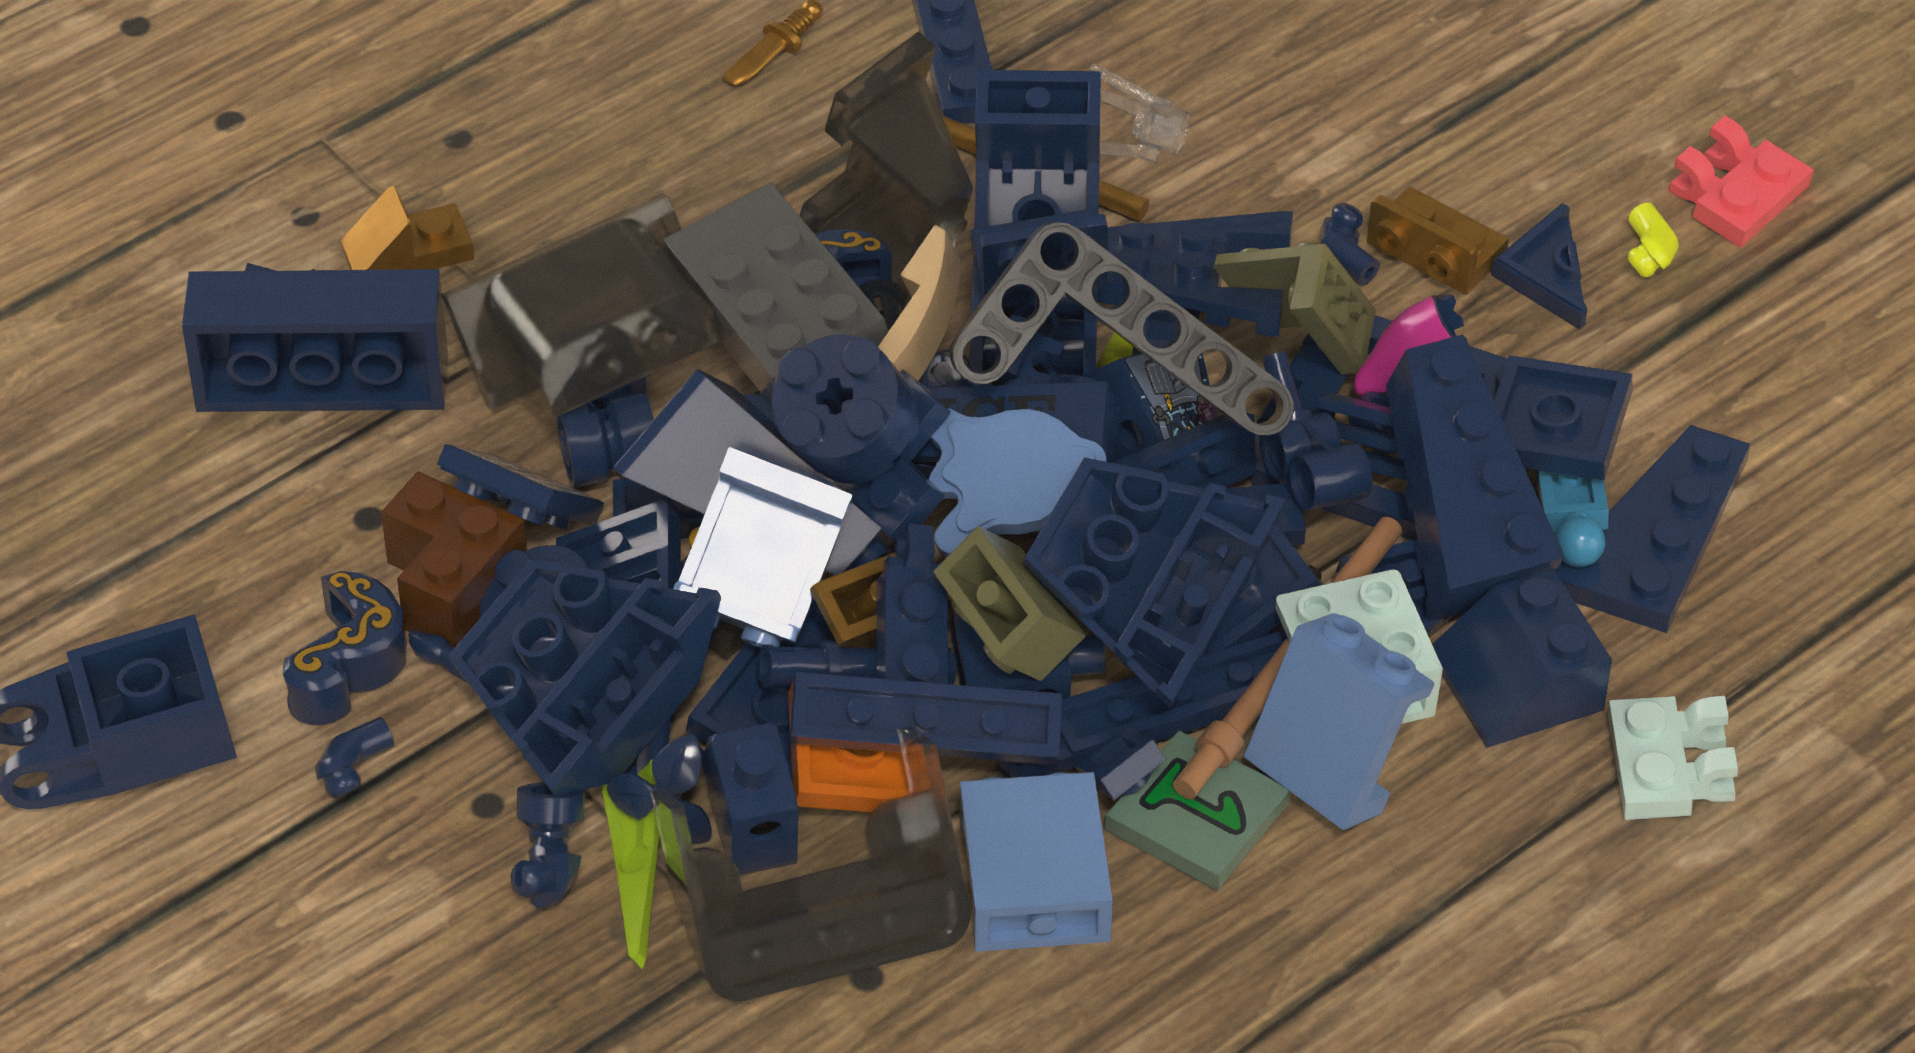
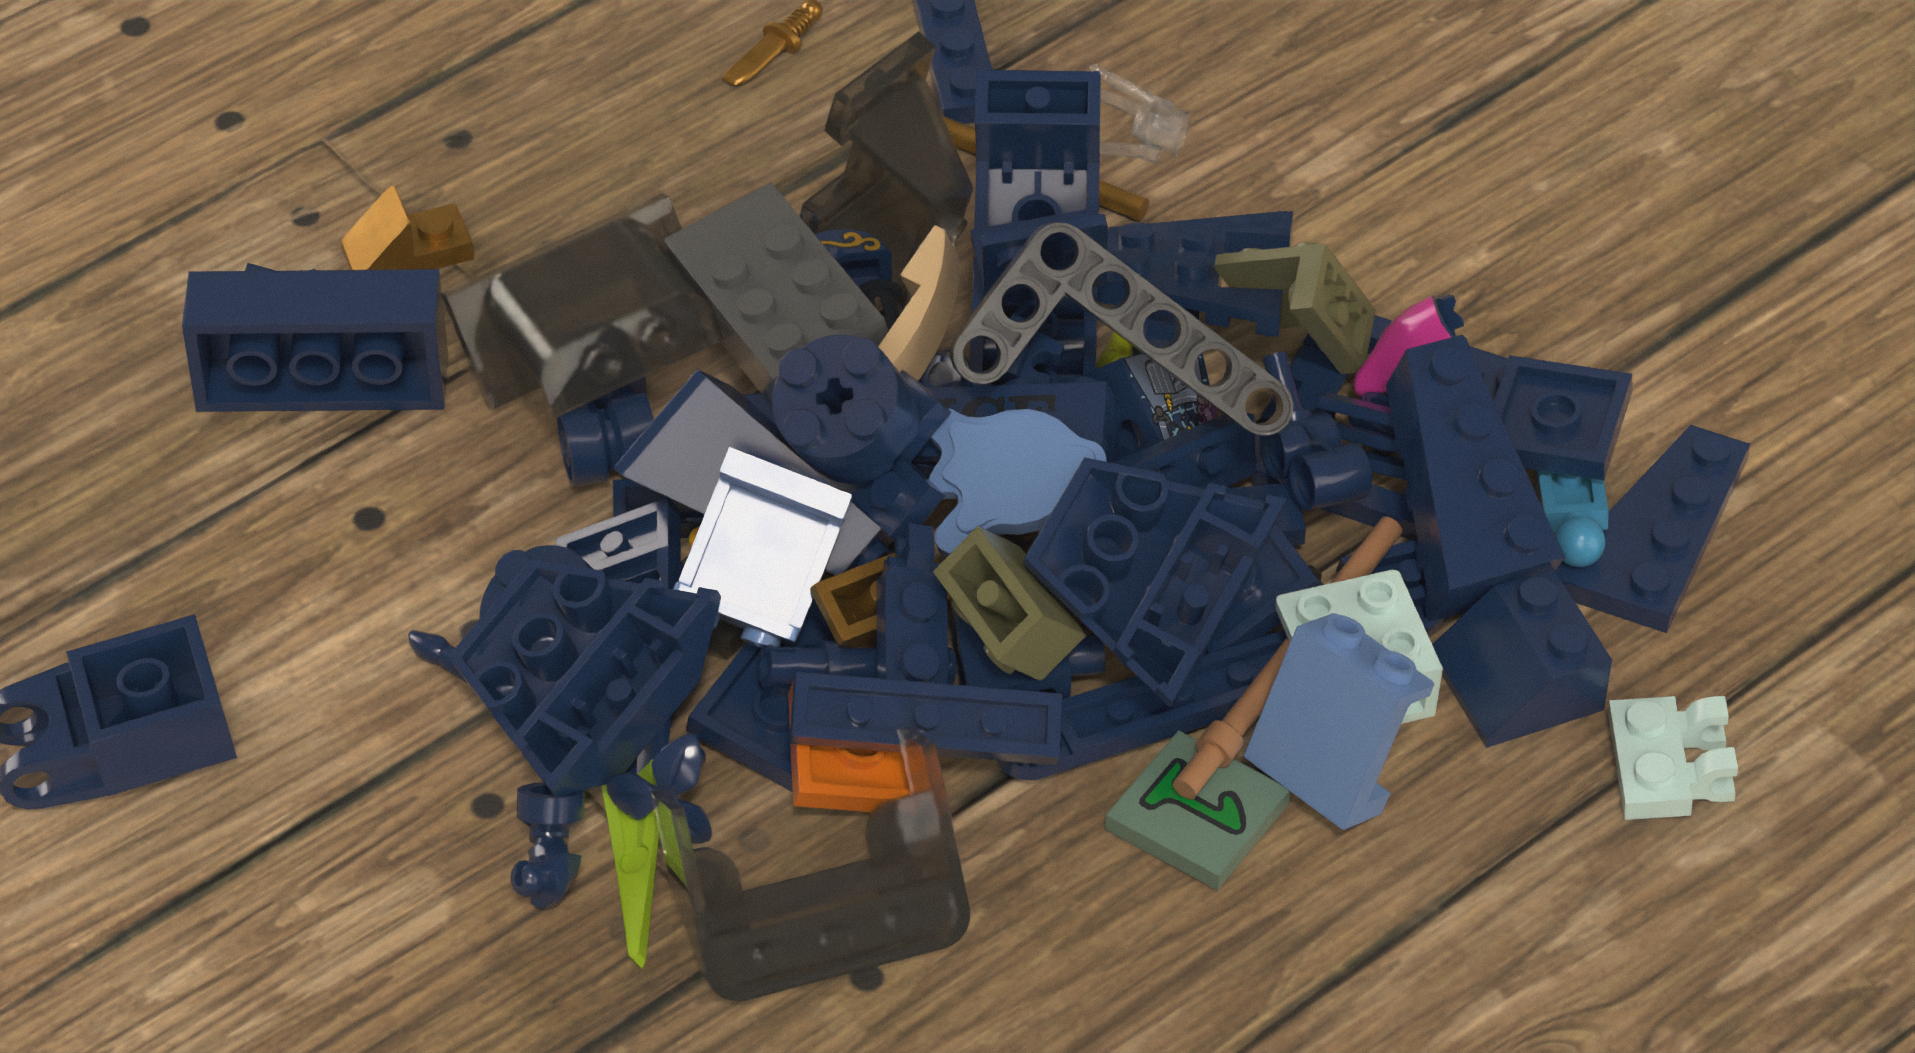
(349, 749): dark blue arm -> none
(354, 657): dark blue animal -> none
(446, 553): reddish brown brick -> none
(524, 490): dark blue tile -> none
(751, 787): dark blue torso -> none
(1036, 861): medium blue panel -> none
(1122, 762): dark blue plate -> none
(1342, 238): dark blue arm -> none
(1434, 238): pearl gold bracket -> none
(1546, 267): dark blue tile -> none
(1657, 239): neon yellow arm -> none
(1750, 194): coral plate -> none

